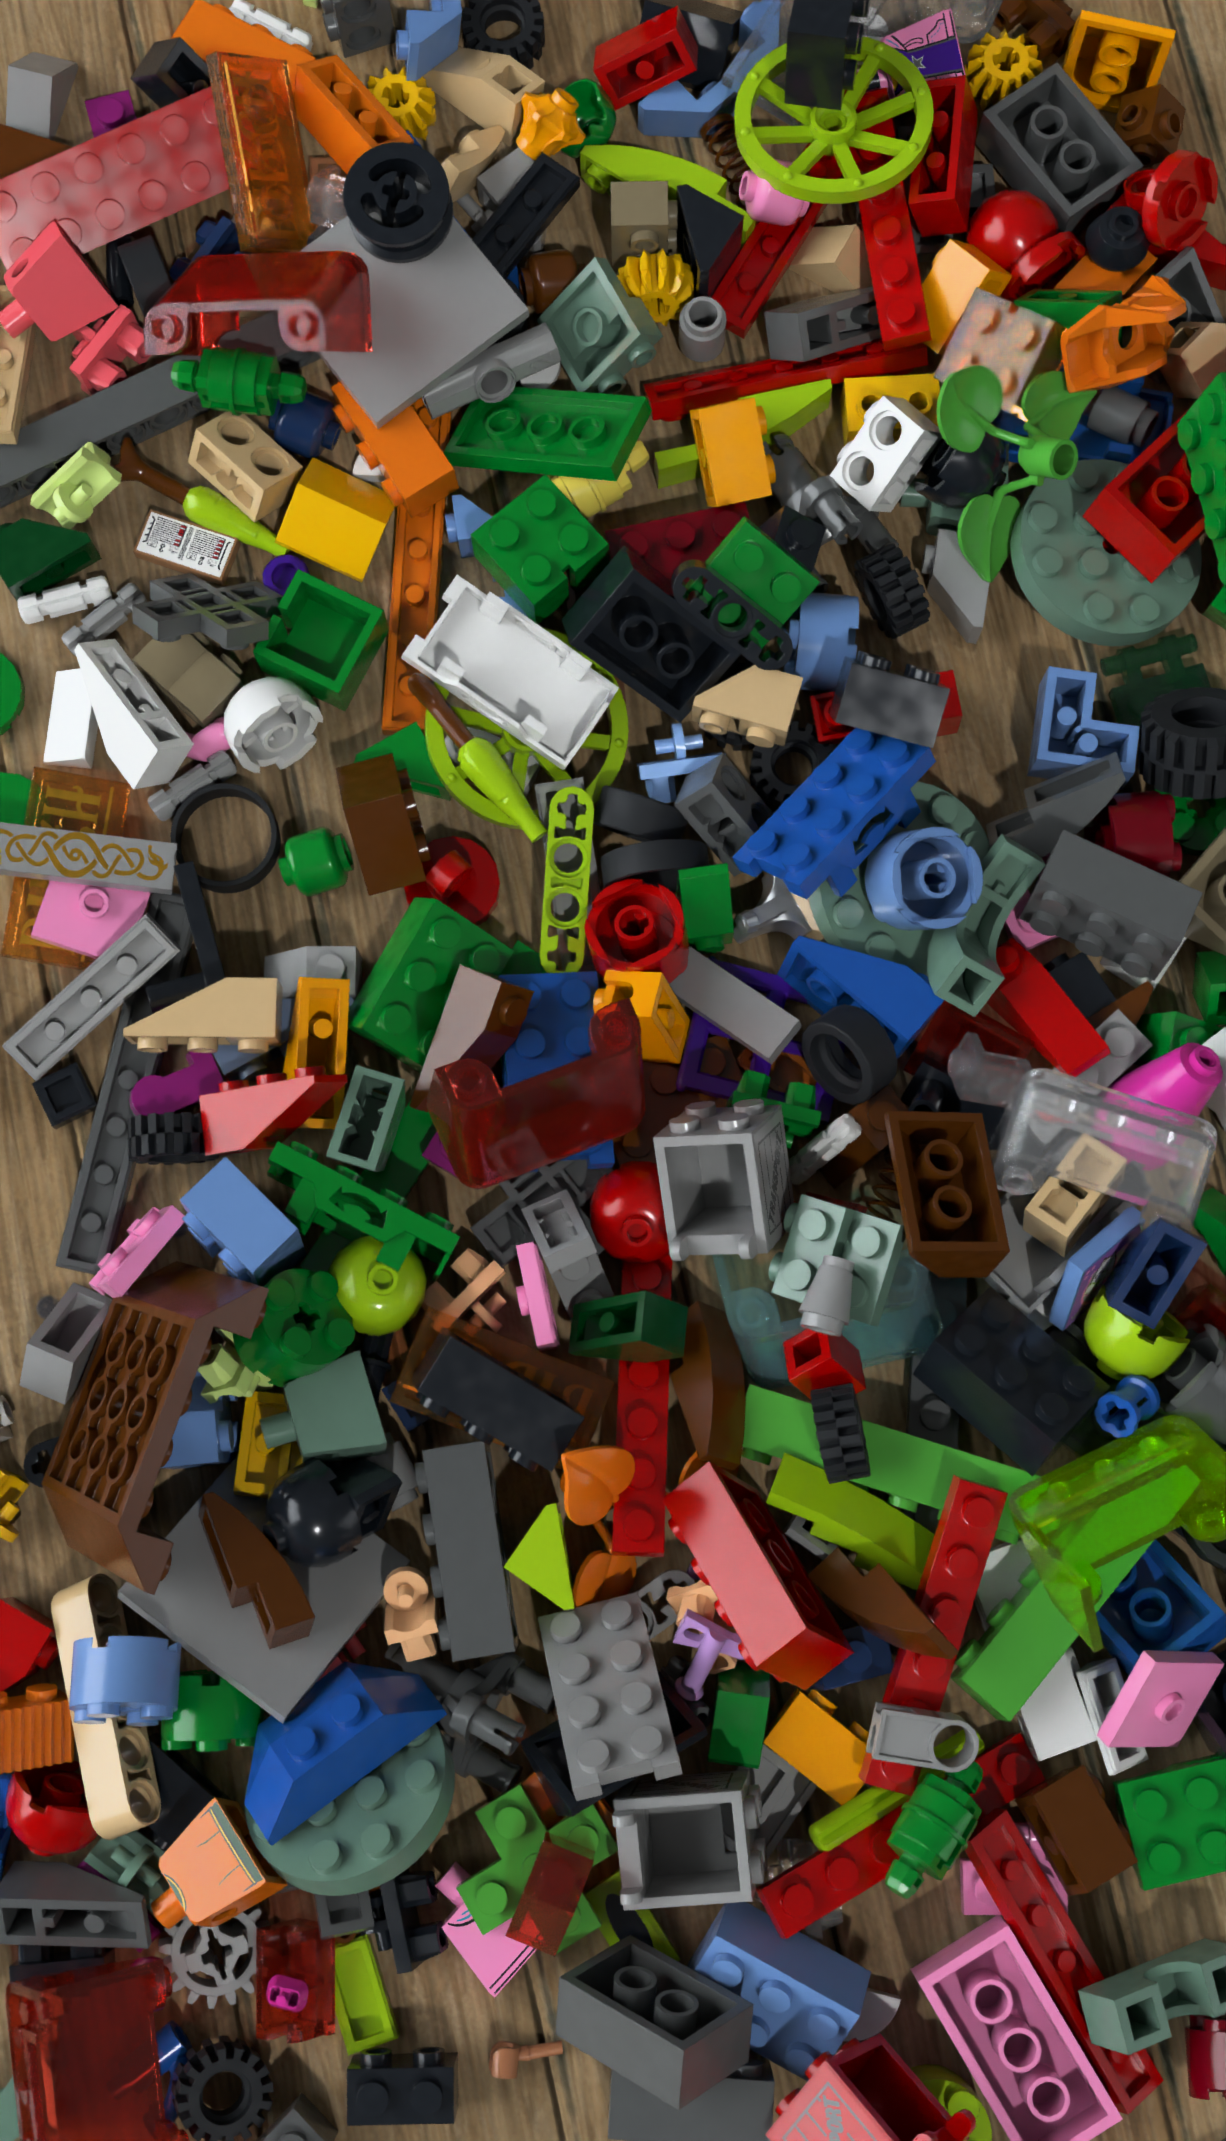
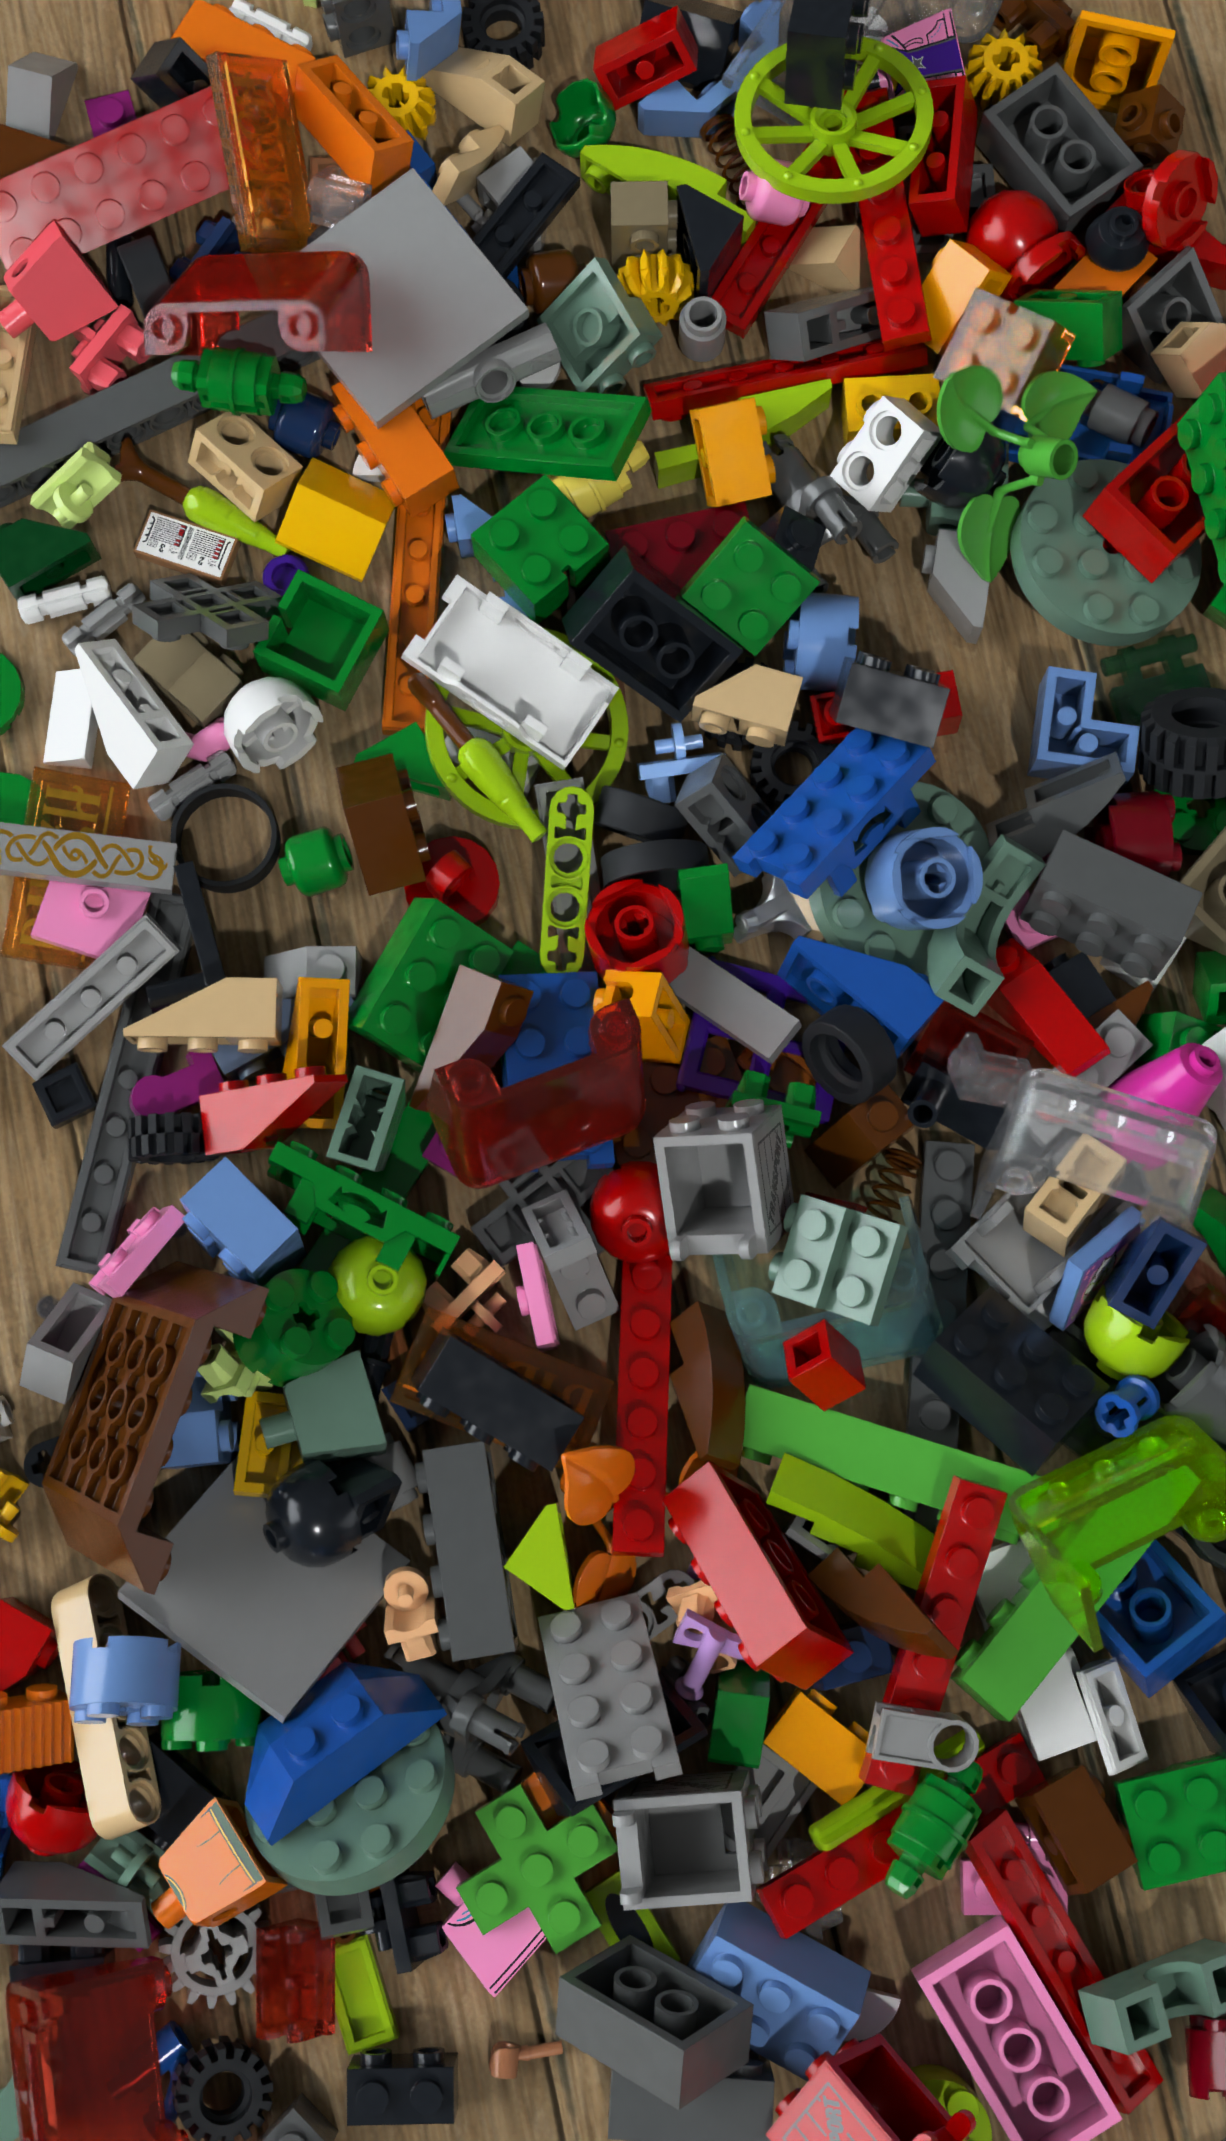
(255, 1572): reddish brown slope -> none
(287, 1993): dark pink rock -> none
(376, 187): black wheel -> none
(549, 123): light orange rock -> none
(551, 1893): clear red slope -> none
(629, 1328): dark green slope -> none
(696, 602): black beam -> none
(823, 1148): white axle -> none
(829, 1297): light grey cone -> none
(840, 1433): black tyre -> none
(892, 591): black tyre -> none
(947, 1192): reddish brown slope -> none
(1092, 345): orange piece -> none
(1160, 1699): bright pink plate -> none

